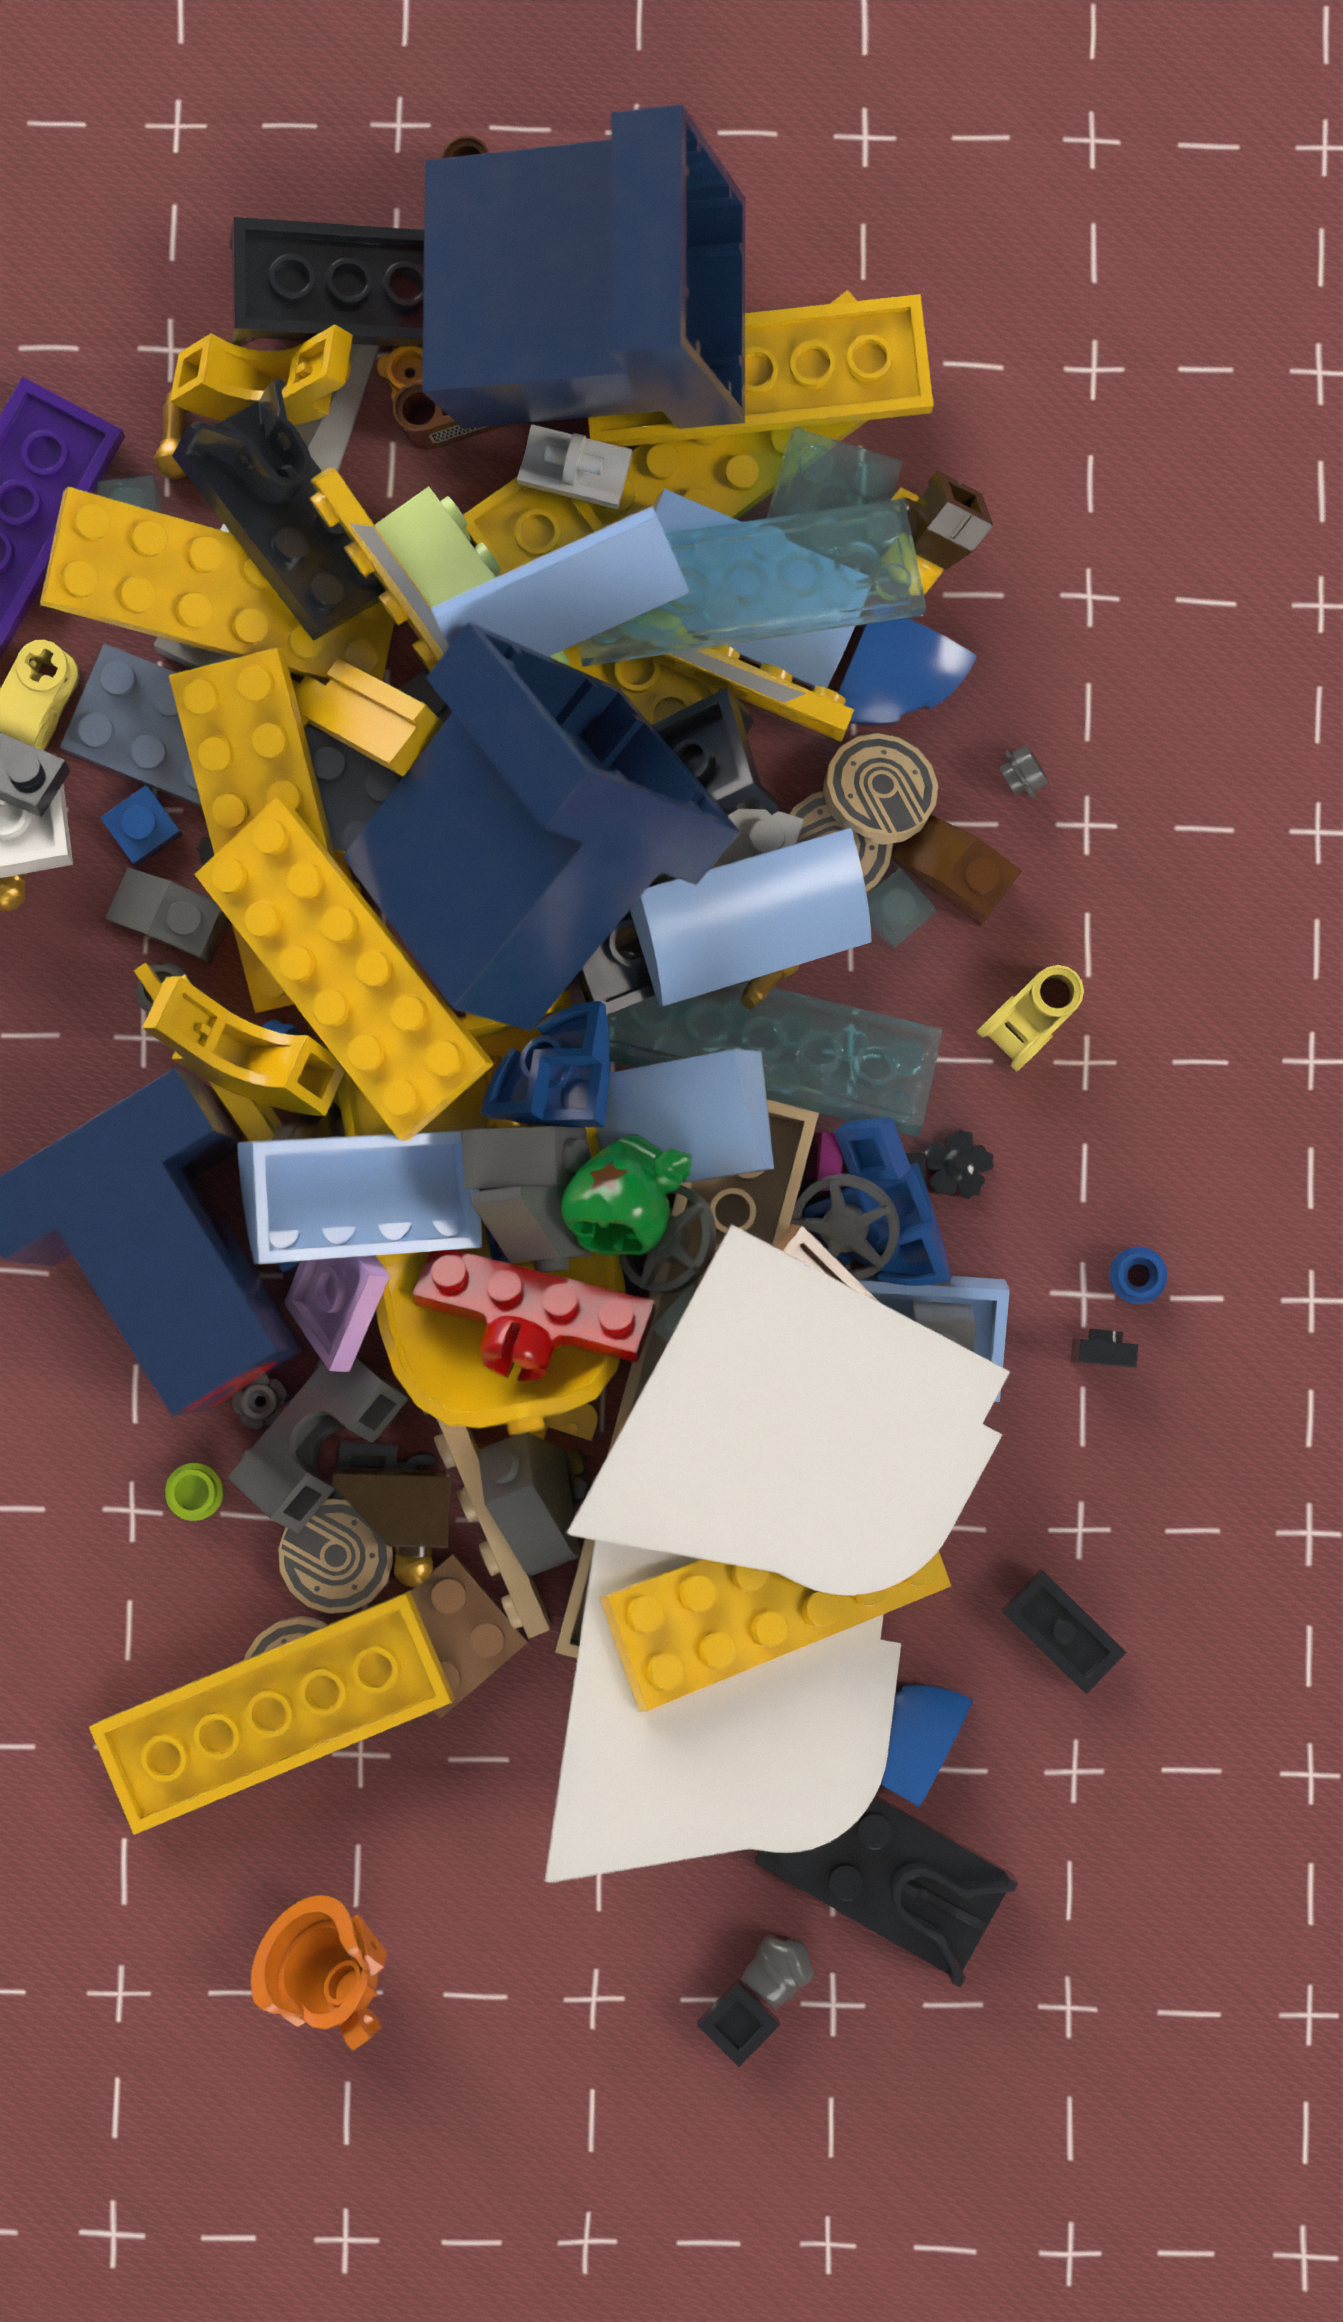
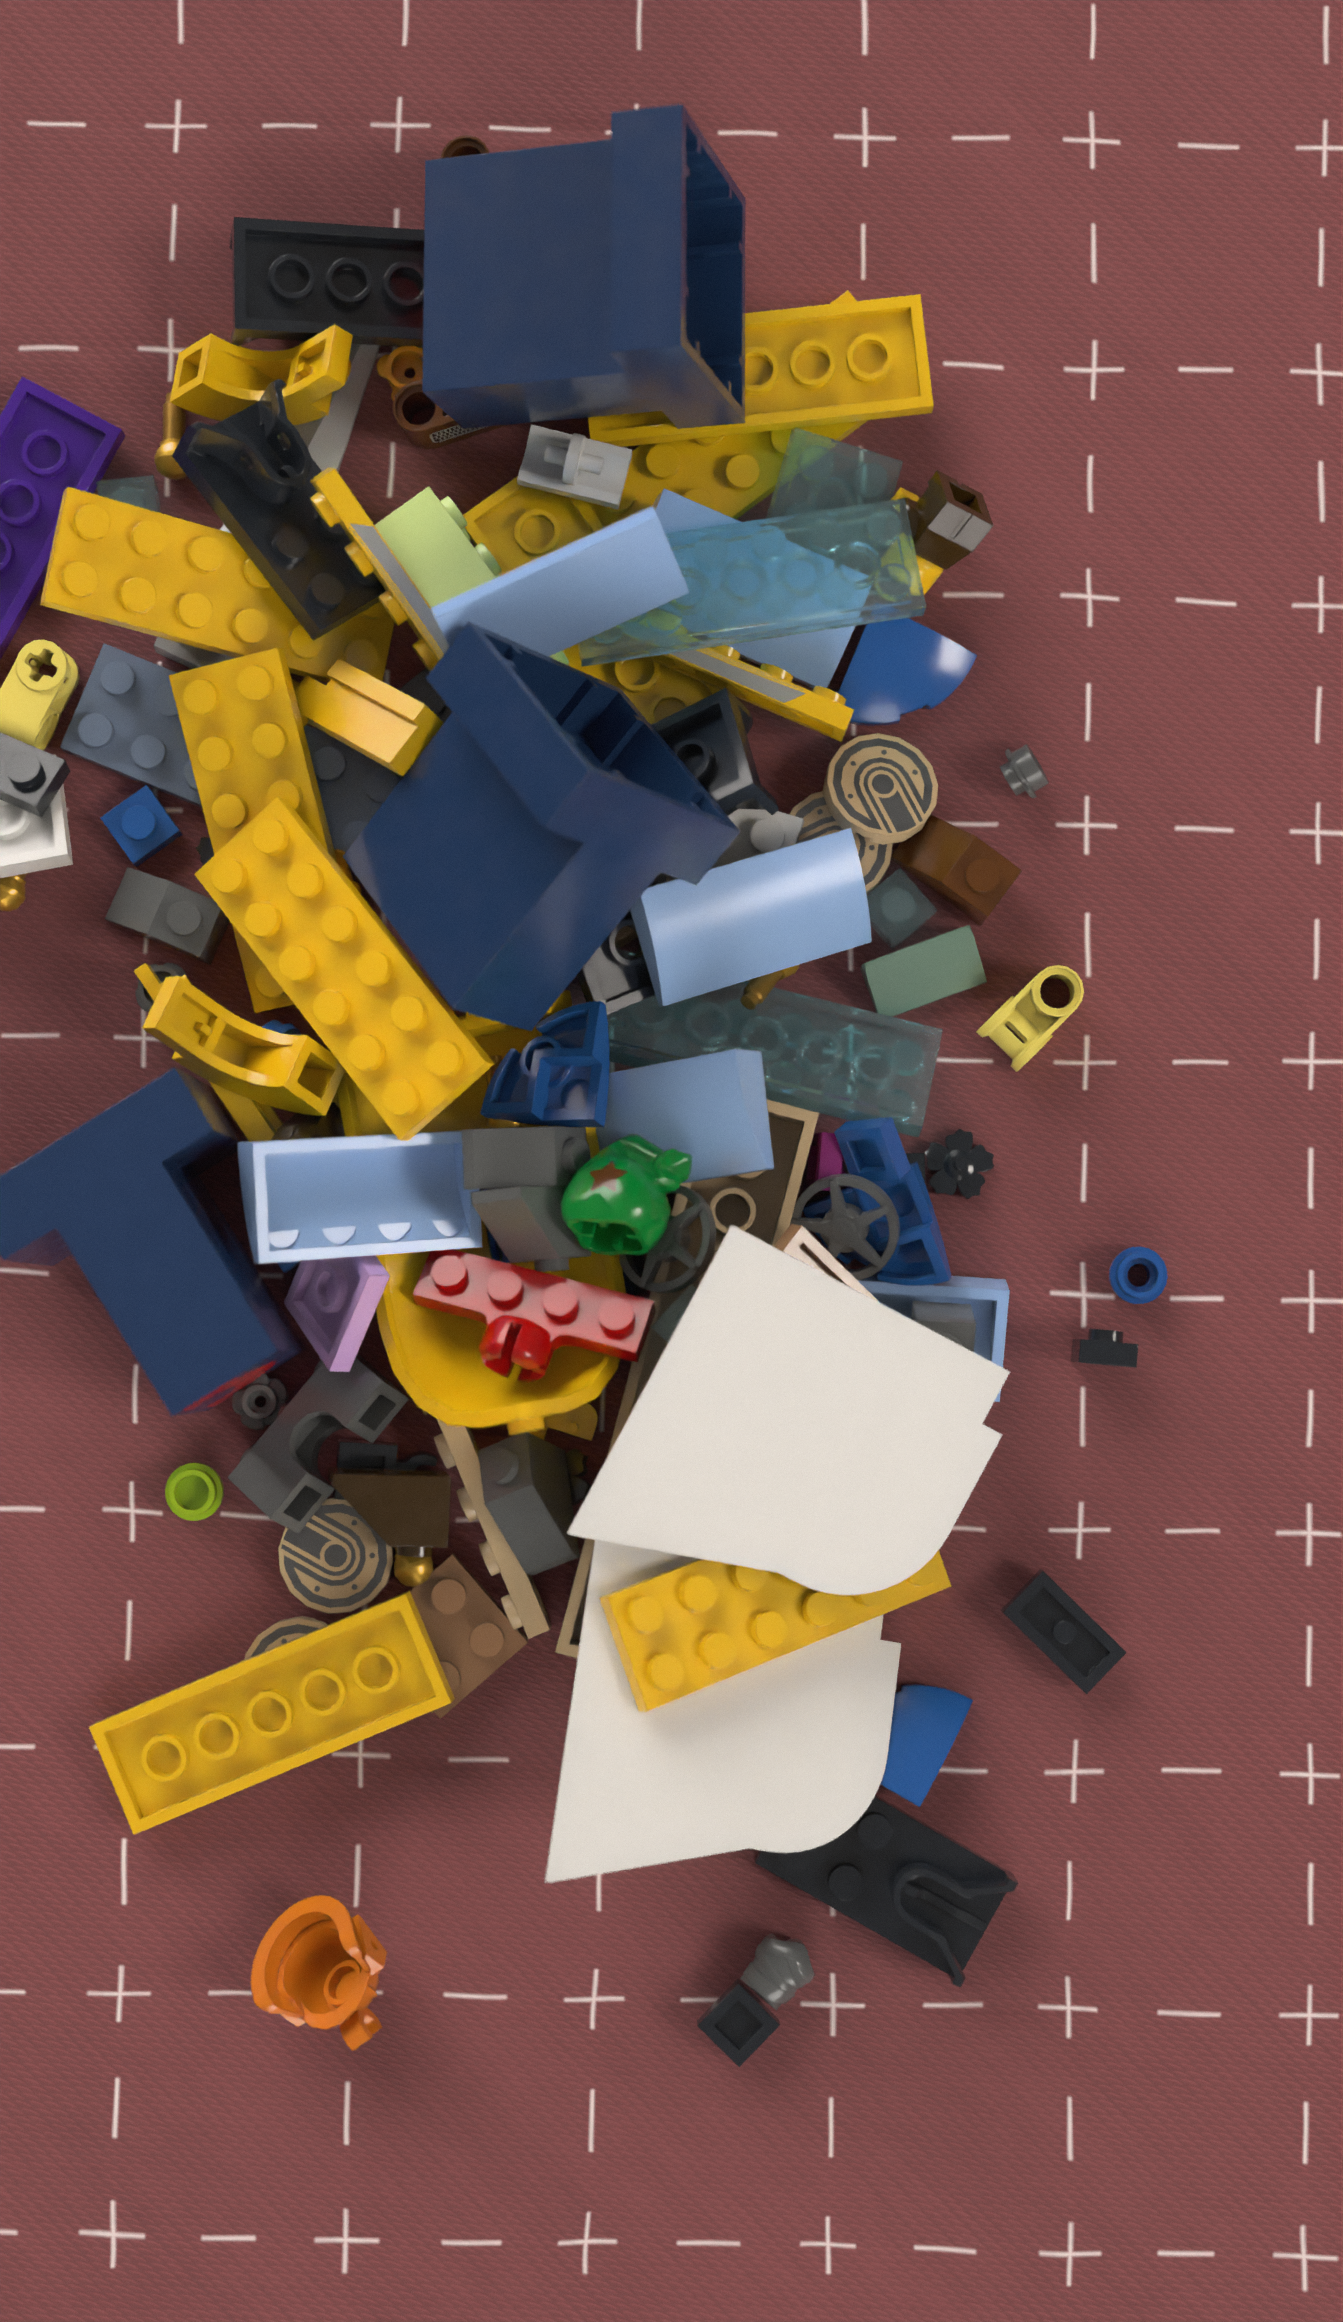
(924, 972): none -> sand green slope

